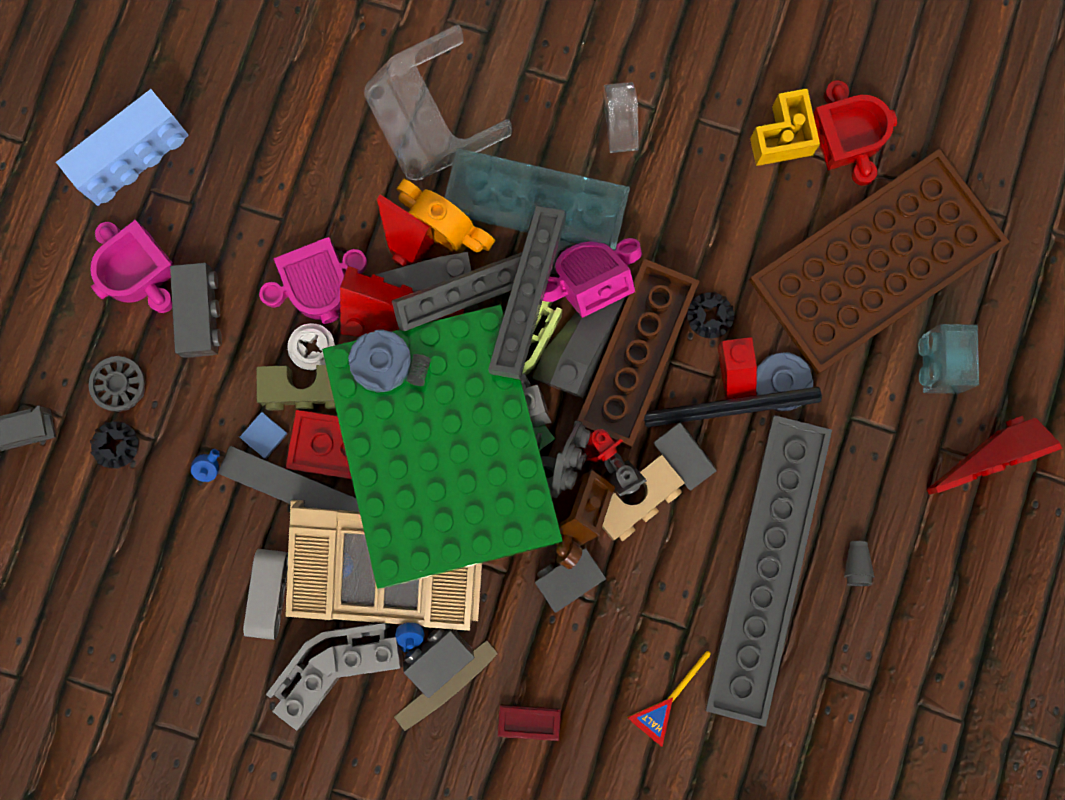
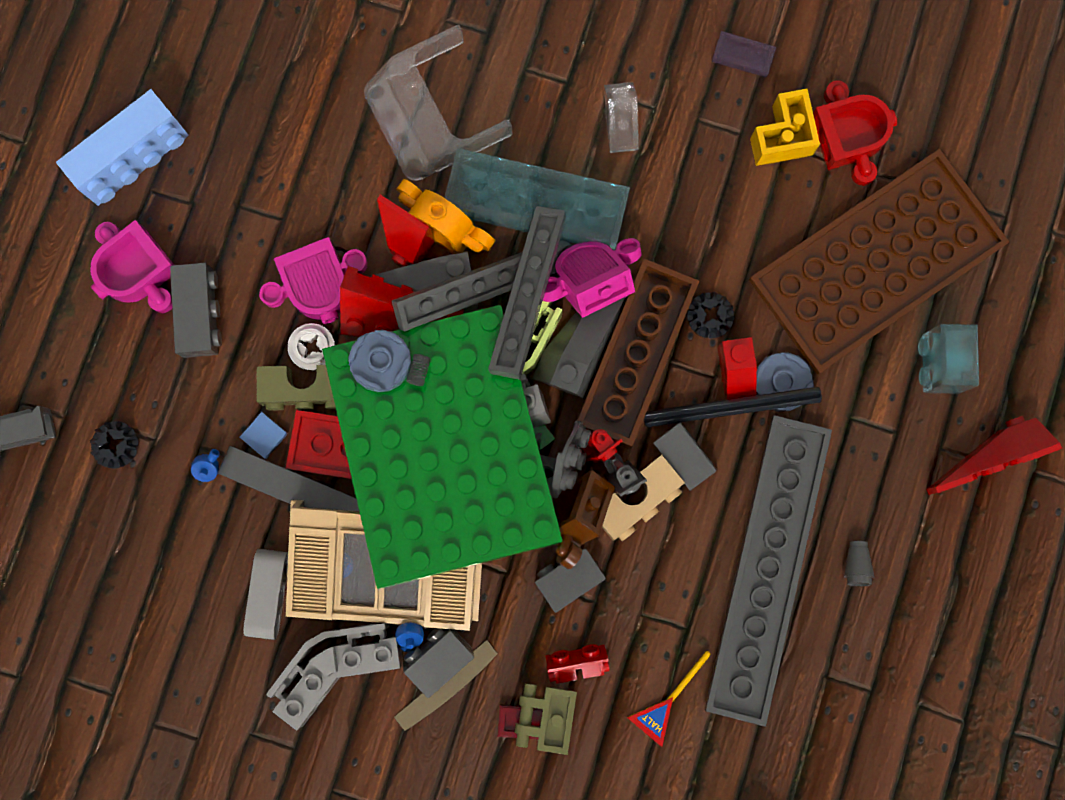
(117, 384): dark grey wheel -> none
(555, 721): none -> olive plate
(564, 663): none -> red hinge
(744, 54): none -> clear purple plate

